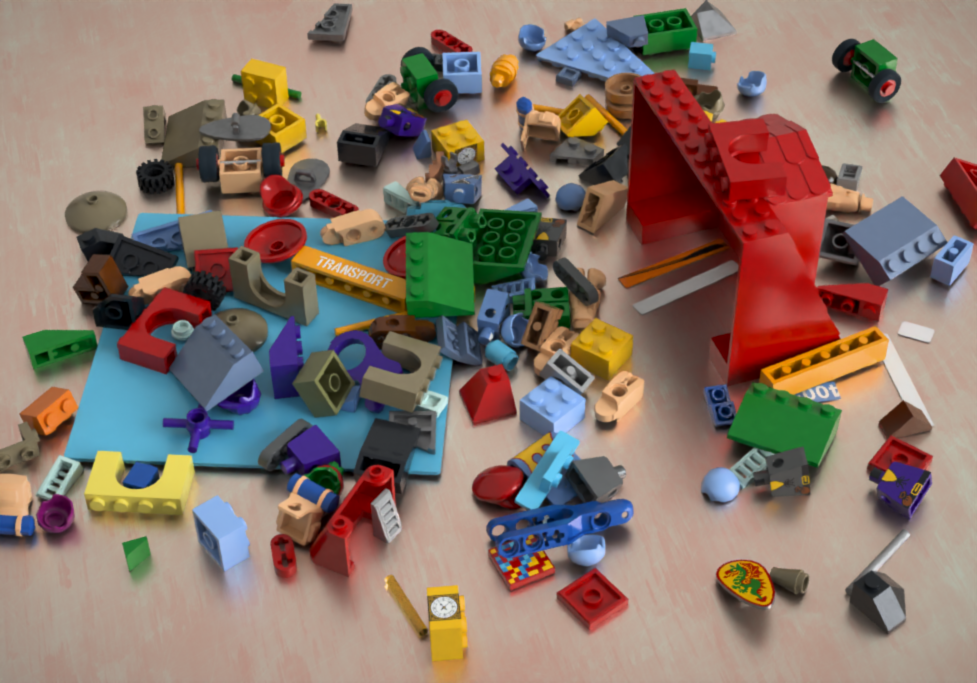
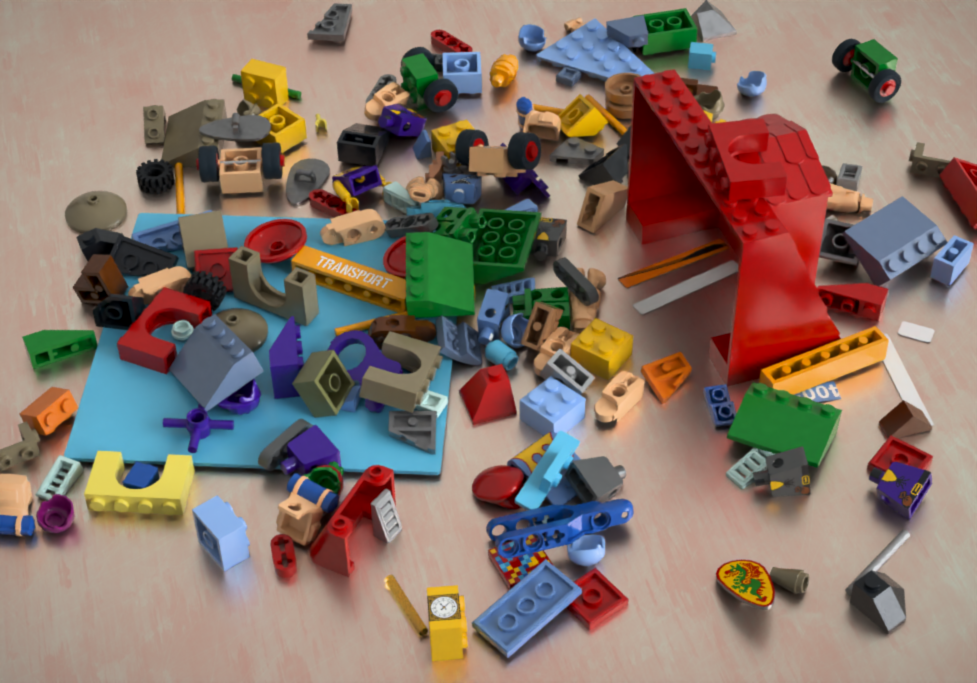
(136, 551): green slope -> none
(279, 196): red piece -> none
(356, 181): none -> torso
(389, 446): black slope -> none
(521, 154): none -> brick
(526, 608): none -> medium blue piece
(534, 269): light blue hair -> none
(570, 197): medium blue hair -> none
(666, 375): none -> orange wing
(720, 484): light blue hair -> none
(926, 165): none -> dark tan bracket

